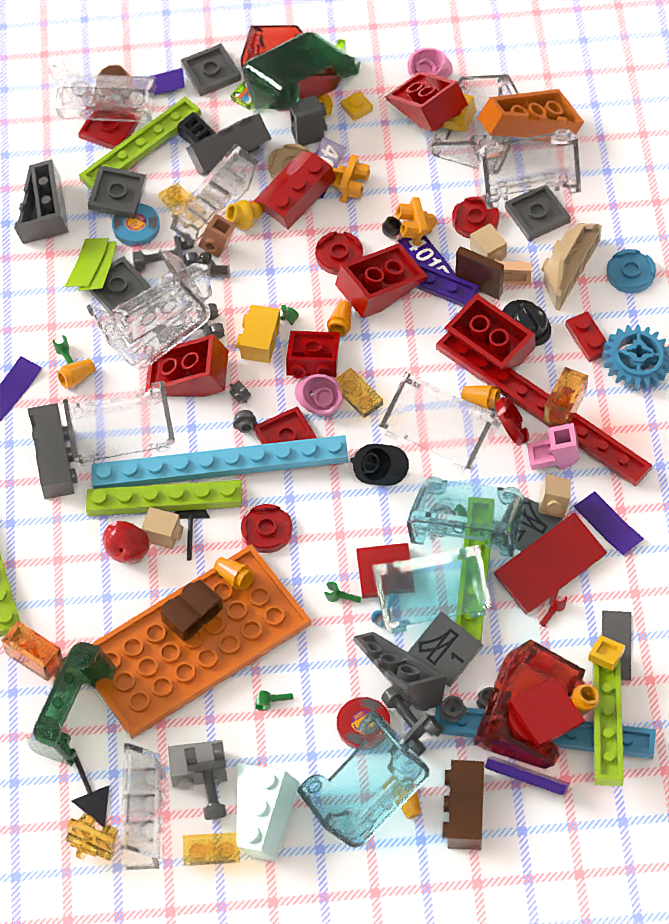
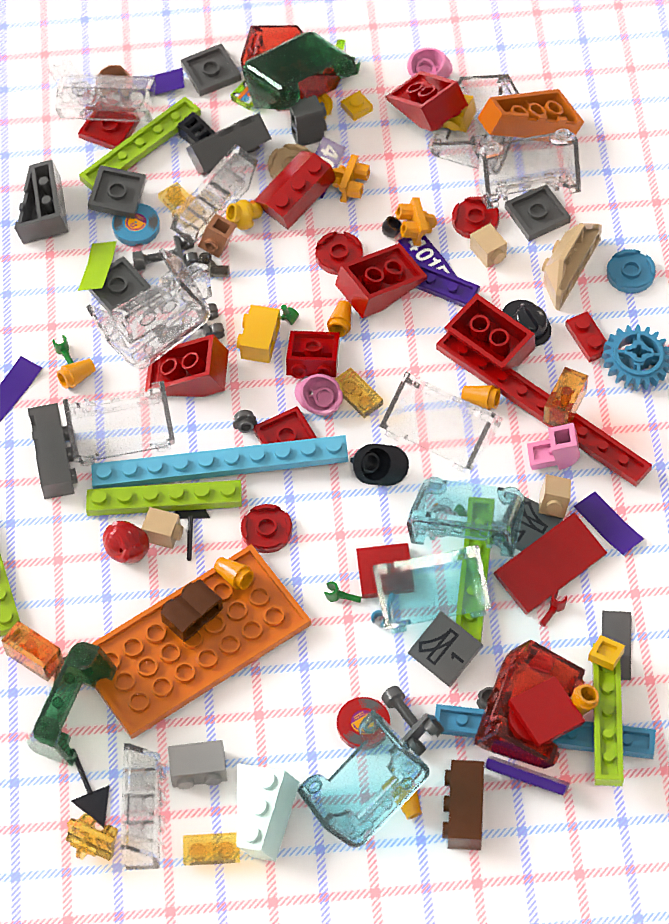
(88, 262): lime sticker -> none
(213, 809): dark grey bar -> none
(239, 392): dark grey plate -> none
(264, 698): green hand -> none
(408, 675): dark grey wedge -> none
(452, 702): dark grey plate -> none
(480, 271): reddish brown tile -> none
(511, 421): red tile -> none
(517, 272): light nougat plate -> none

